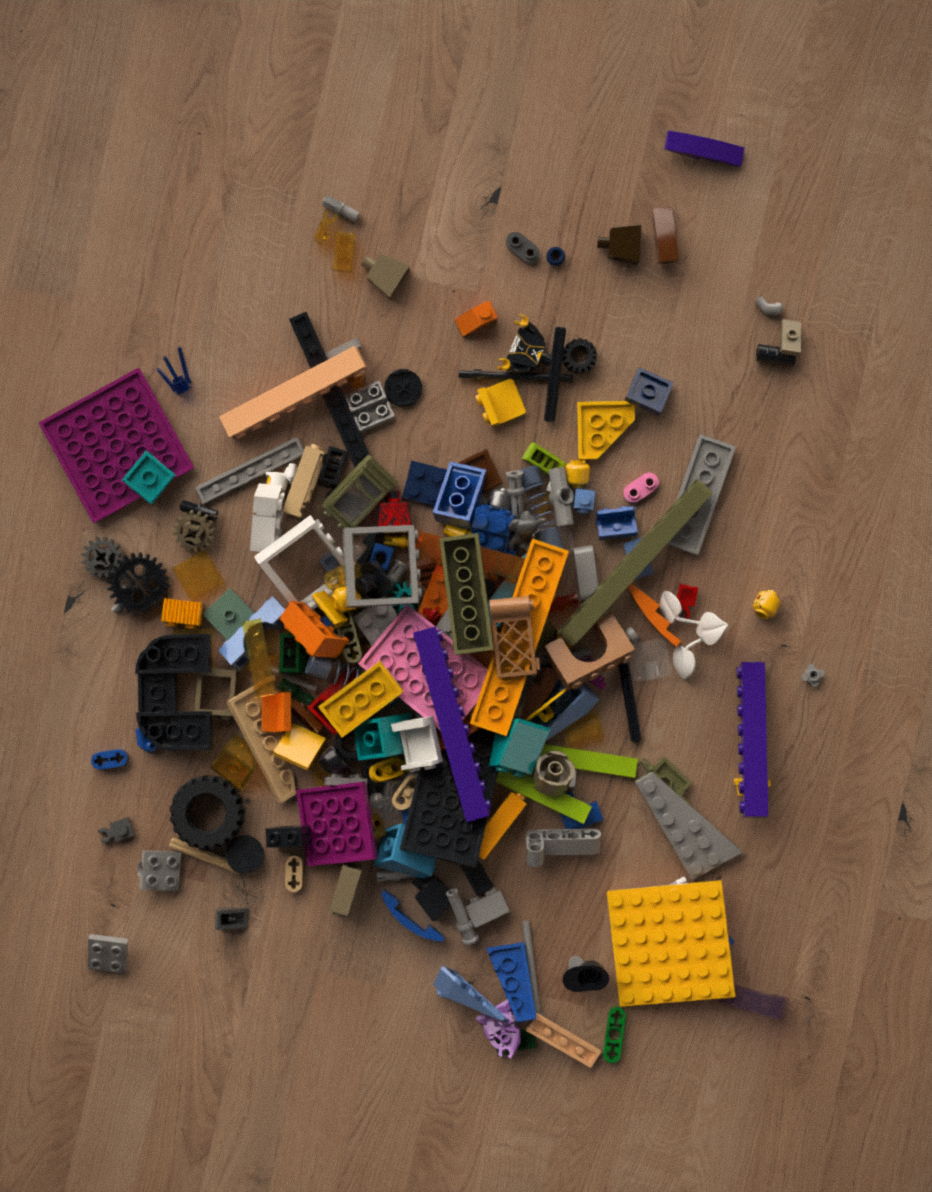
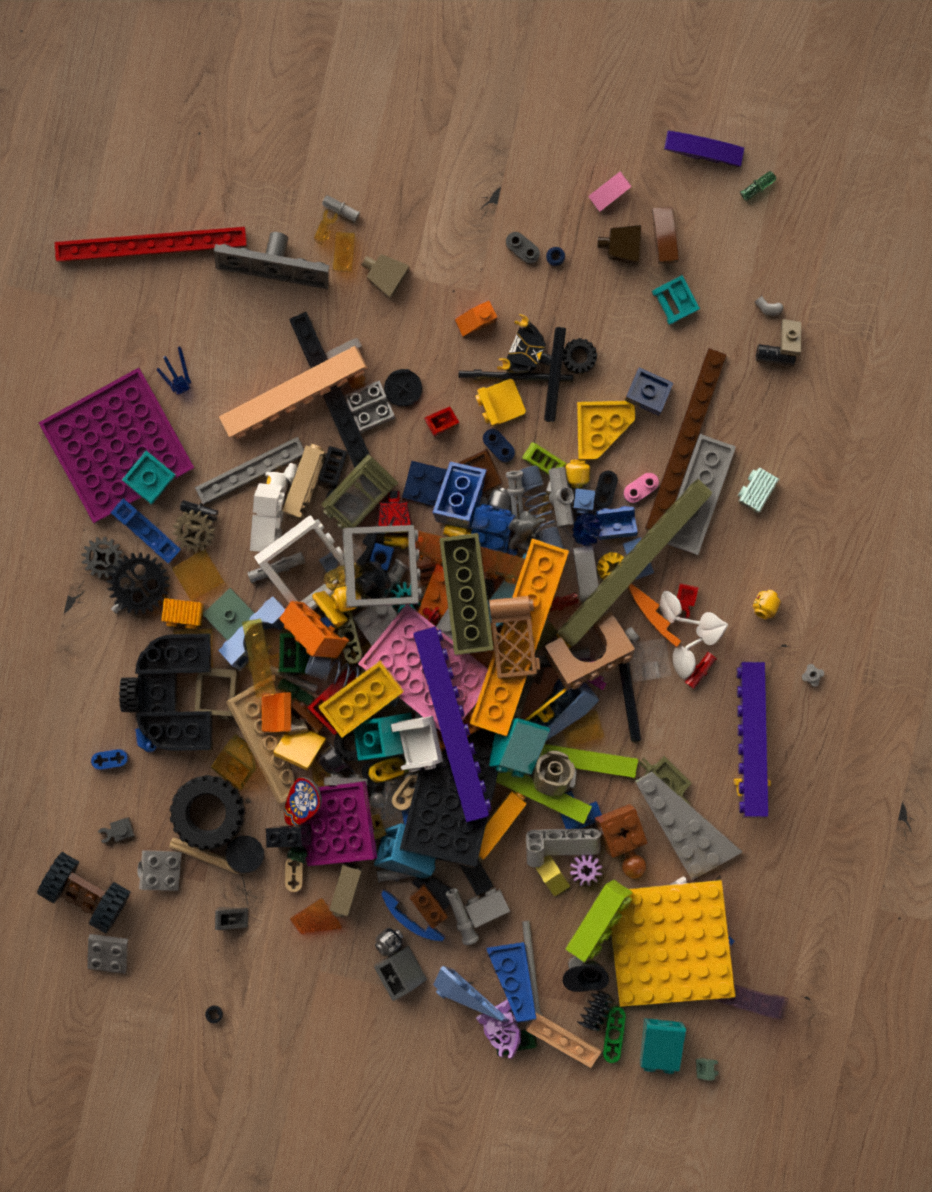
(75, 890): none -> black plate
(128, 694): none -> black tyre
(145, 530): none -> blue slope
(149, 244): none -> red plate
(219, 1012): none -> black bush
(272, 263): none -> dark grey plate
(279, 566): none -> light grey pin
(297, 726): none -> dark tan tile
(298, 854): none -> clear green tile
(302, 801): none -> shield
(315, 918): none -> clear orange slope
(389, 941): none -> flat silver head
(400, 973): none -> dark grey slope
(428, 906): none -> reddish brown brick
(441, 421): none -> red slope
(498, 445): none -> dark blue plate
(552, 876): none -> light yellow slope
(587, 529): none -> clear blue gear
(591, 864): none -> lavender gear
(596, 1010): none -> black piece
(599, 921): none -> lime brick
(603, 566): none -> yellow gear
(604, 489): none -> black plate
(609, 191): none -> bright pink slope
(624, 843): none -> dark orange brick
(662, 1045): none -> teal slope
(681, 297): none -> teal plate
(687, 435): none -> reddish brown plate
(701, 670): none -> red pin
(705, 1069): none -> sand green tile
(758, 186): none -> clear green axle
(758, 489): none -> light aqua brick

